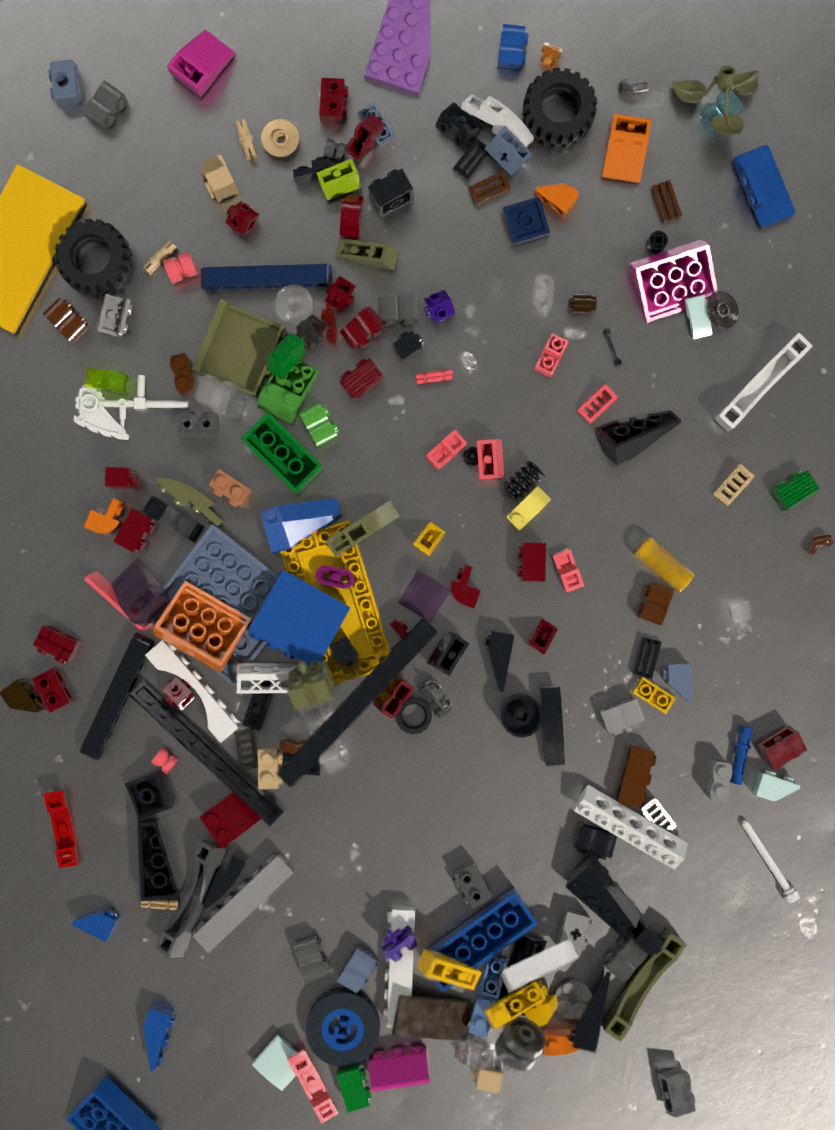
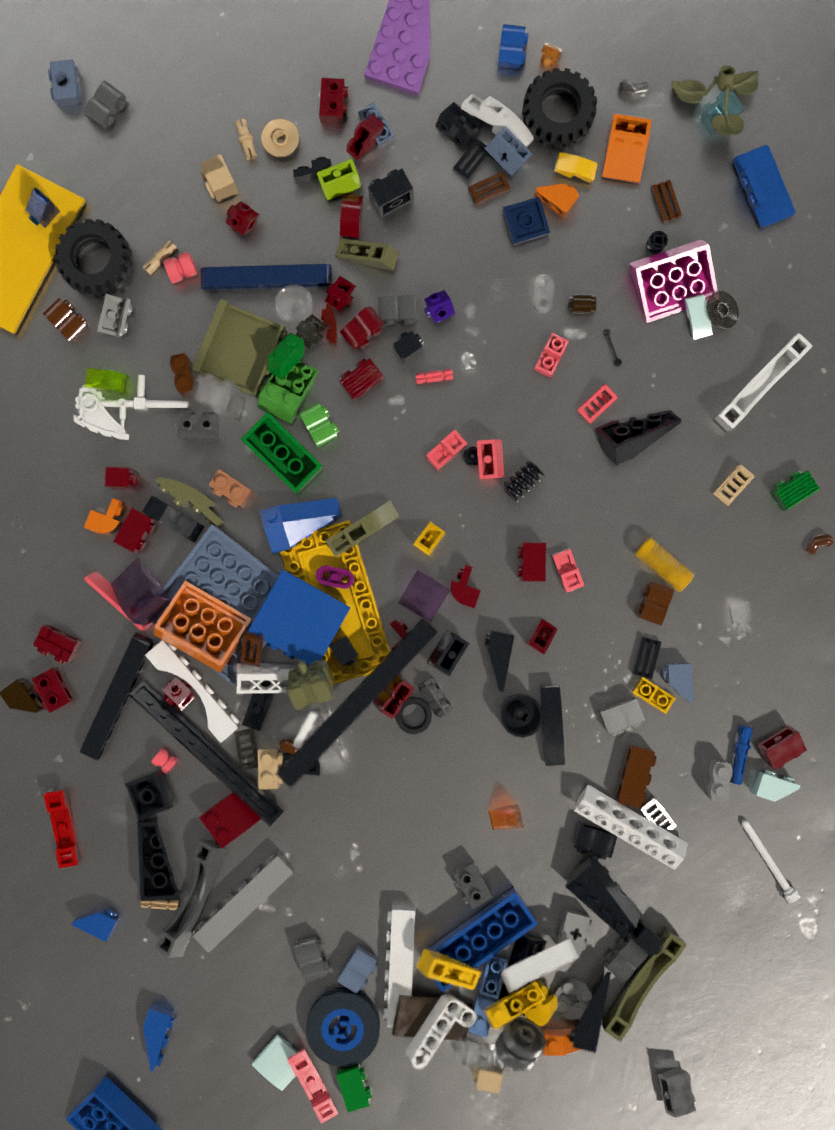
(41, 209): none -> slope
(200, 62): dark pink slope -> none
(225, 878): black slope -> none
(259, 640): none -> reddish brown tile
(307, 729): none -> white plate
(335, 150): dark grey wheel -> none
(396, 941): dark purple hips -> none
(399, 1068): dark pink slope -> none
(439, 1031): none -> white beam
(506, 818): none -> clear orange slope
(528, 508): light yellow brick -> none
(573, 165): none -> yellow slope

